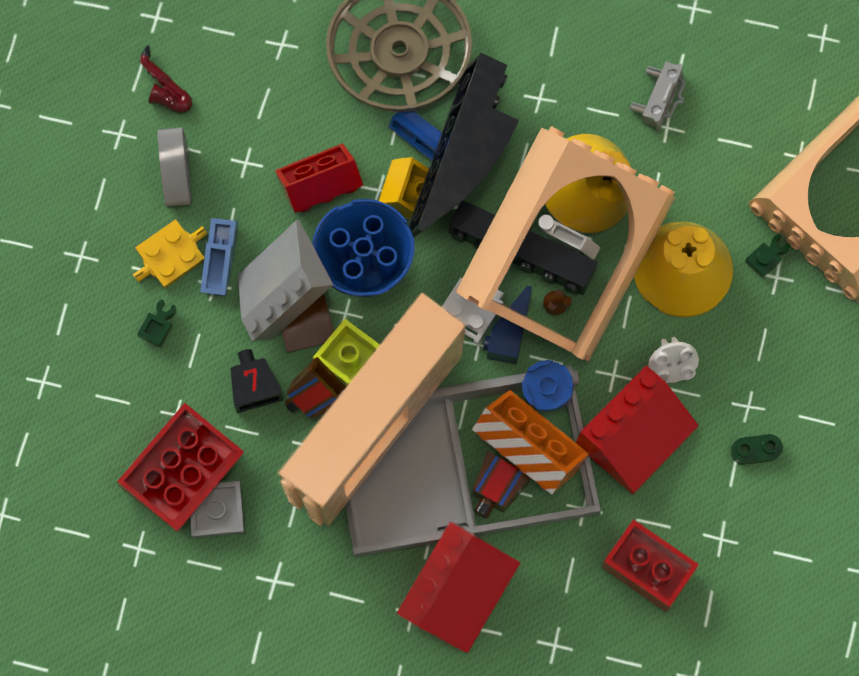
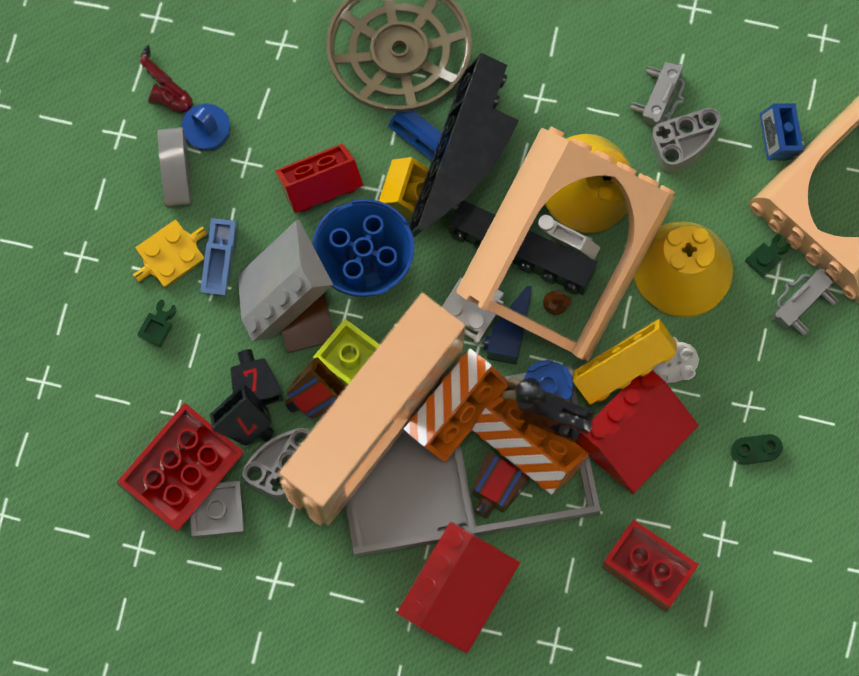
(206, 127): none -> blue tile
(242, 417): none -> black torso
(270, 460): none -> light grey beam
(456, 405): none -> orange brick
(548, 409): none -> black animal
(625, 362): none -> yellow brick
(684, 146): none -> light grey beam
(781, 131): none -> blue brick
(802, 299): none -> light grey piece

